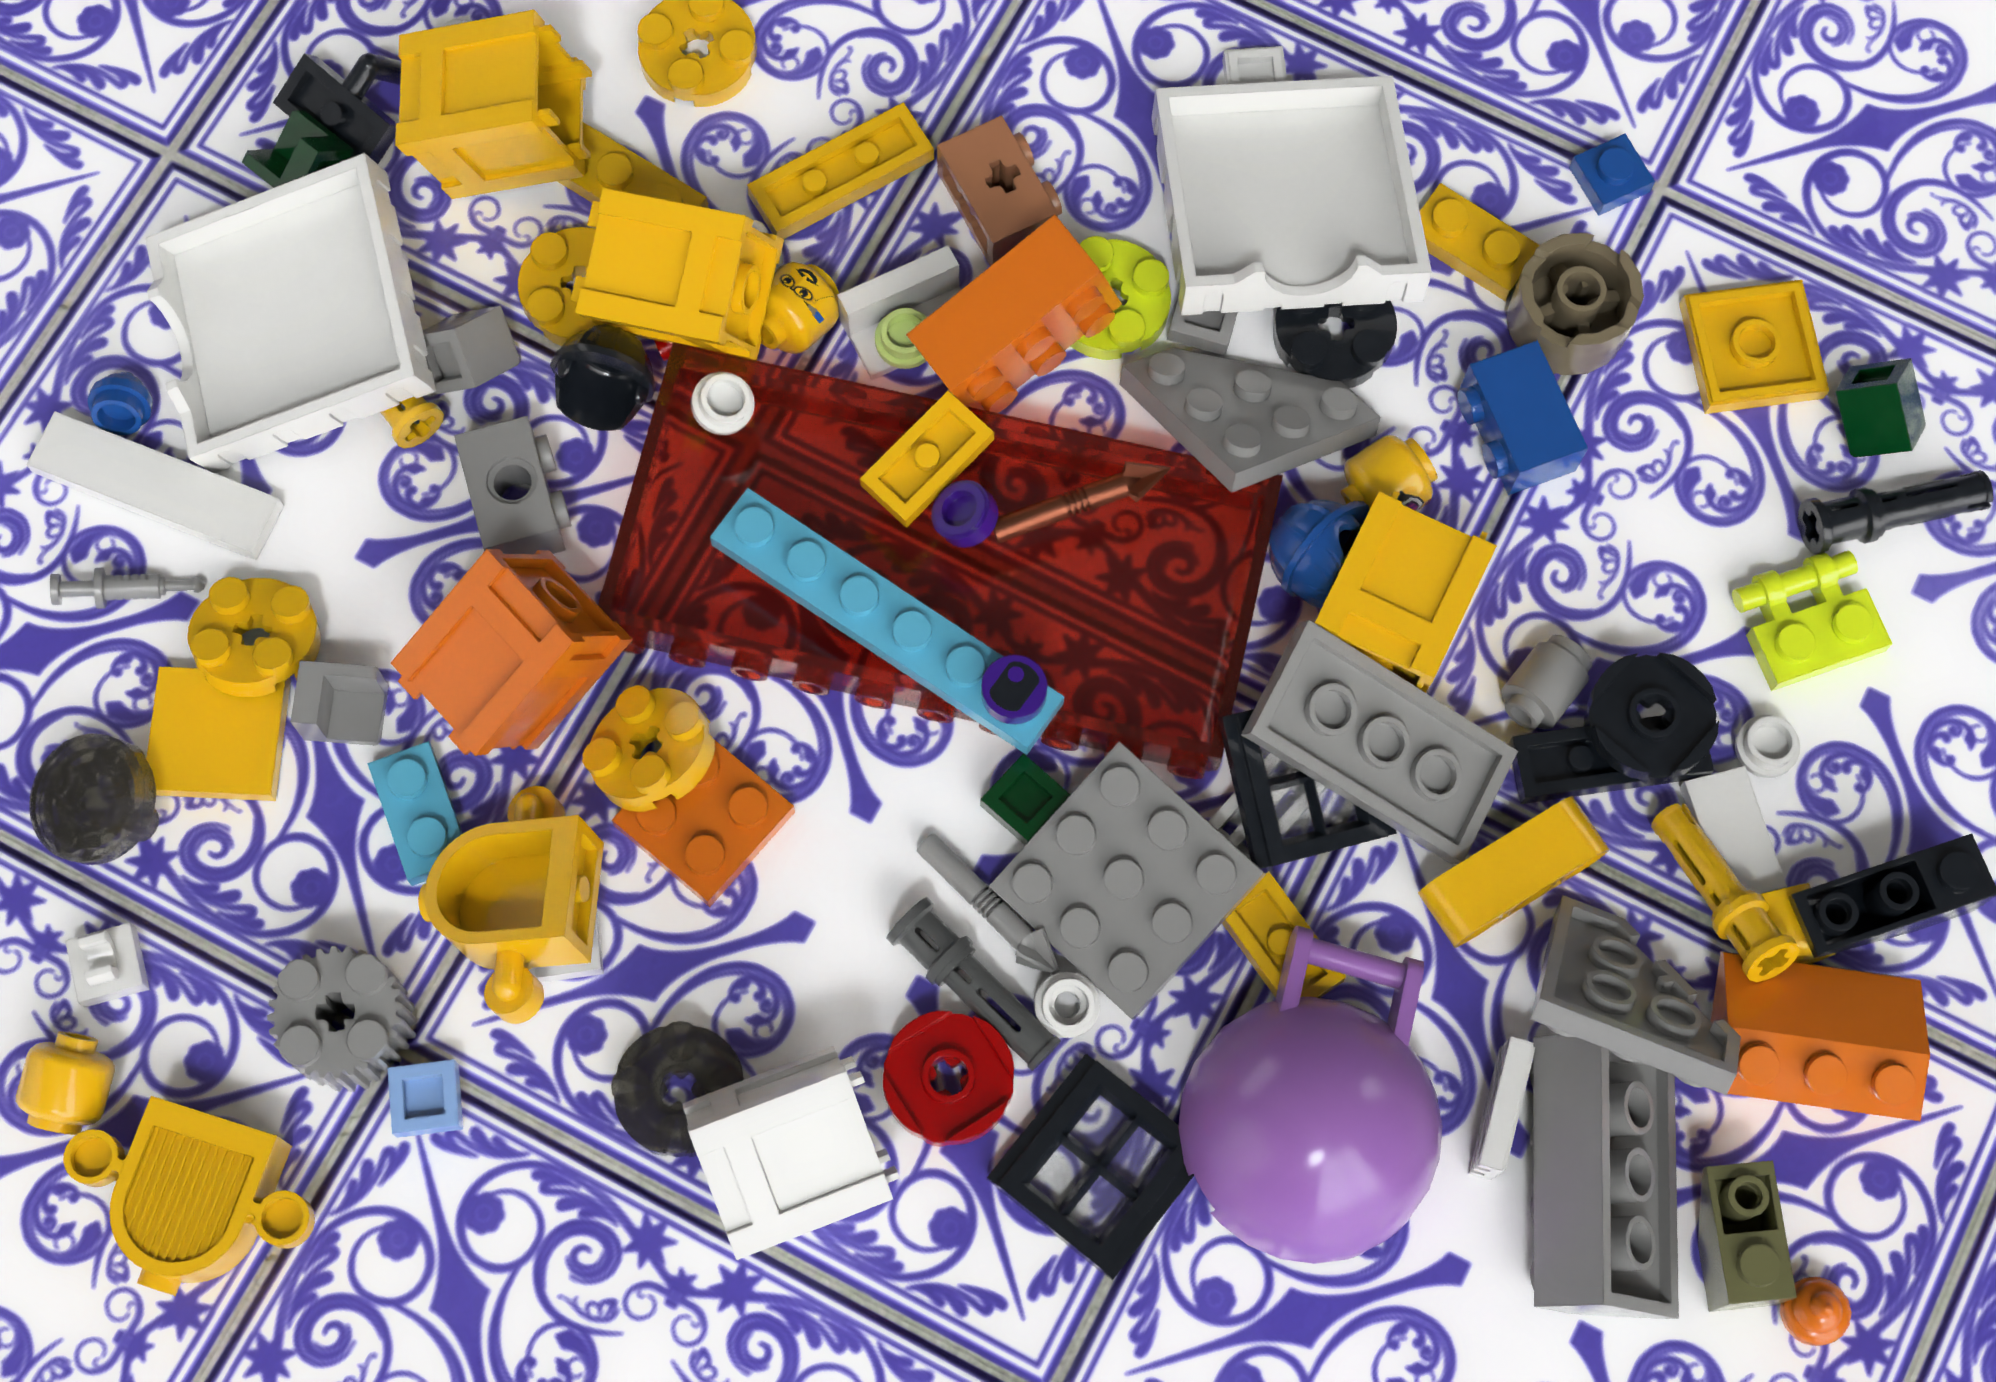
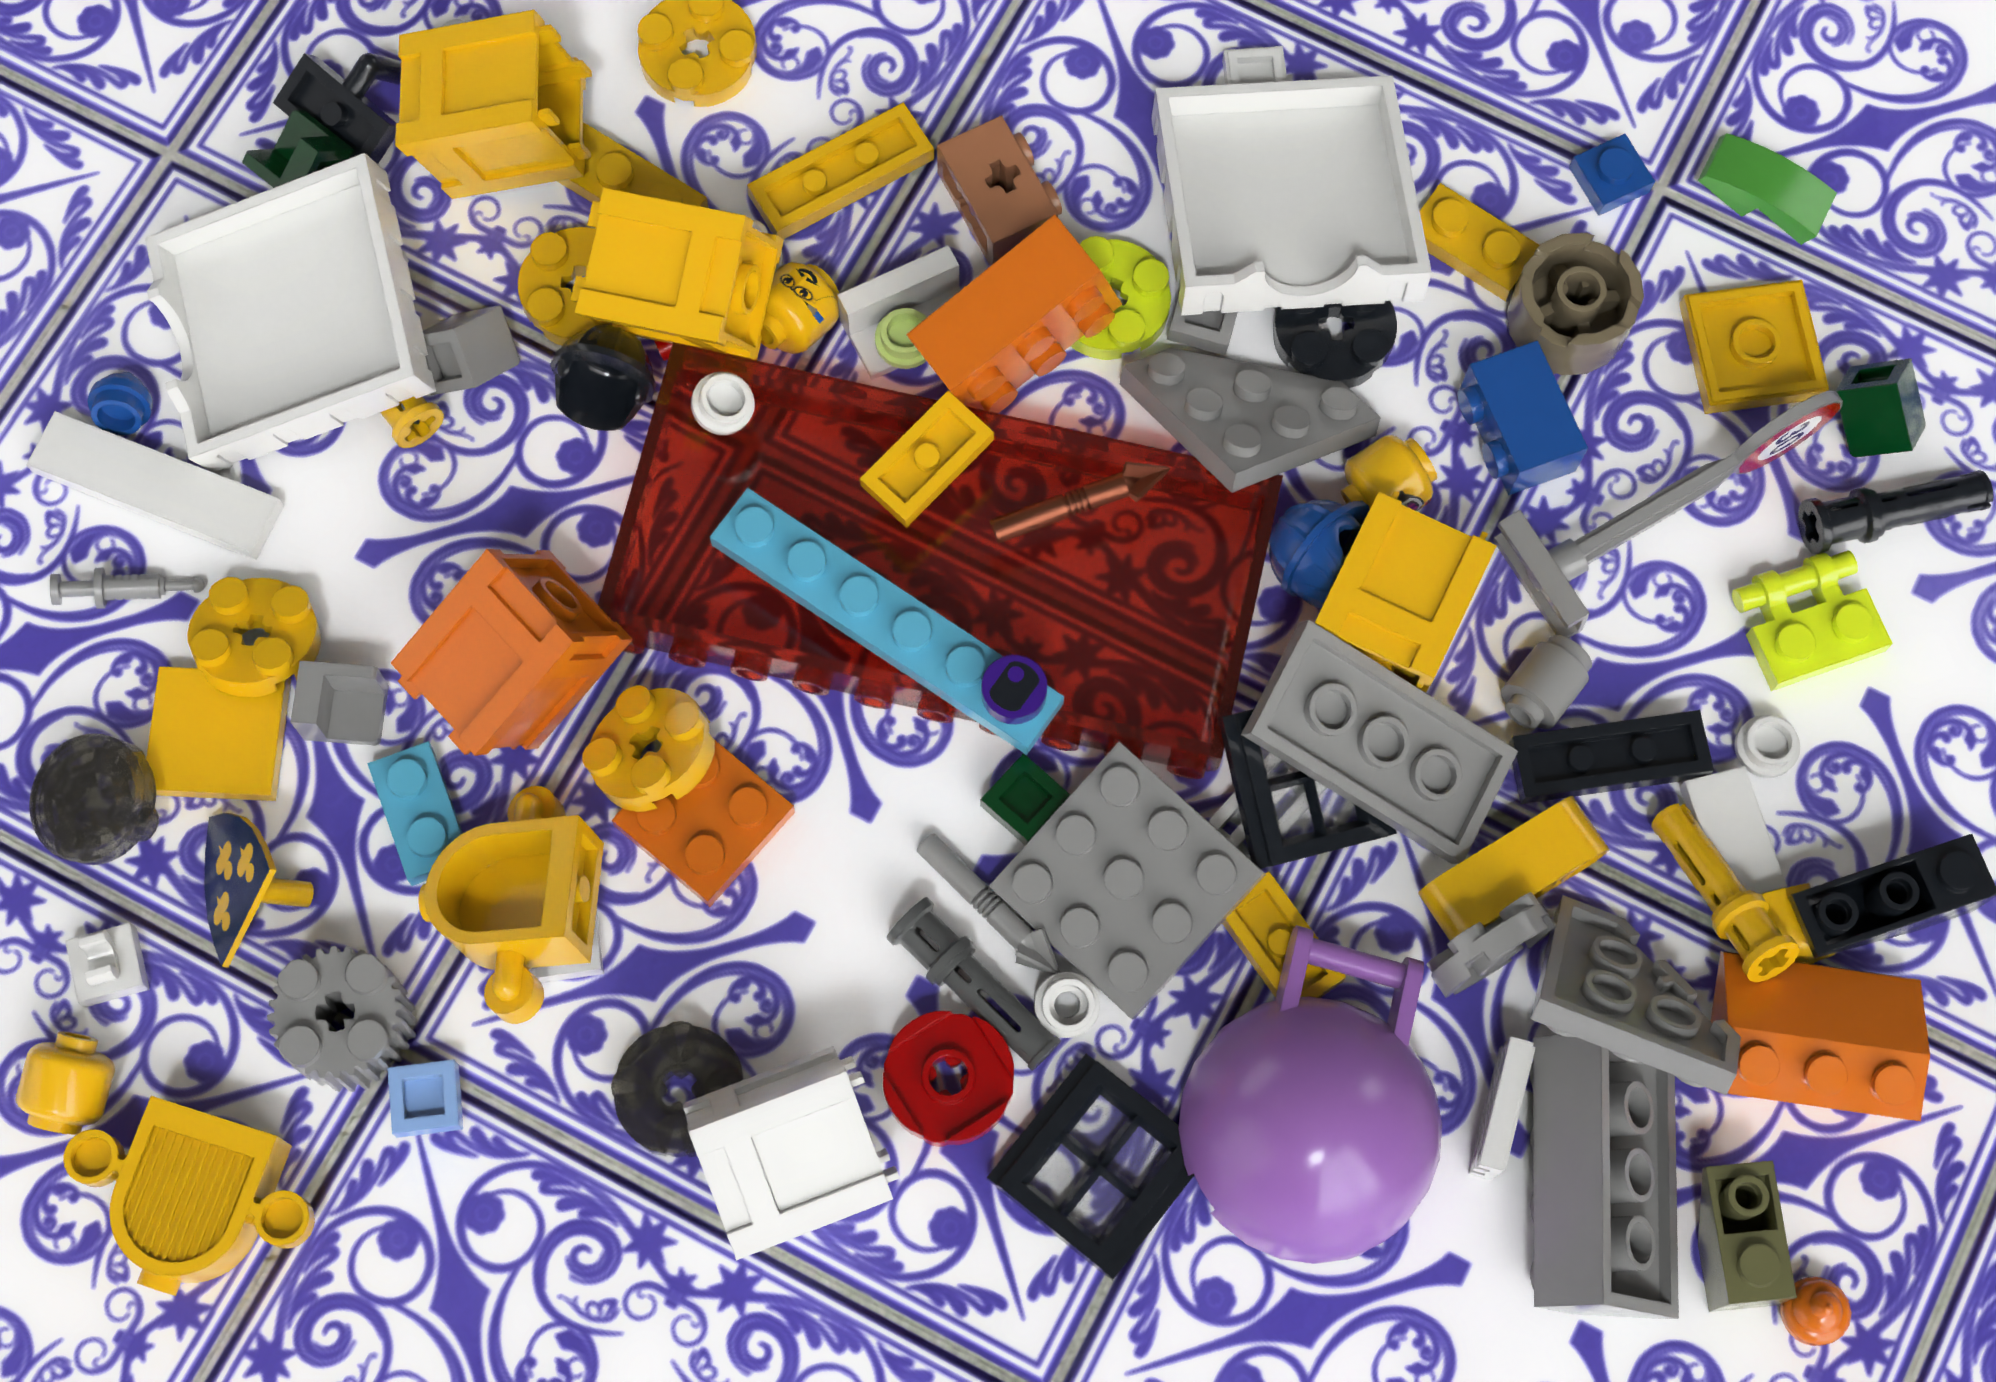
(239, 879): none -> shield
(503, 457): light grey brick -> none
(964, 513): dark purple tile -> none
(1485, 950): none -> light grey plate
(1548, 572): none -> light grey piece
(1652, 753): black plate -> none
(1761, 179): none -> bright green slope

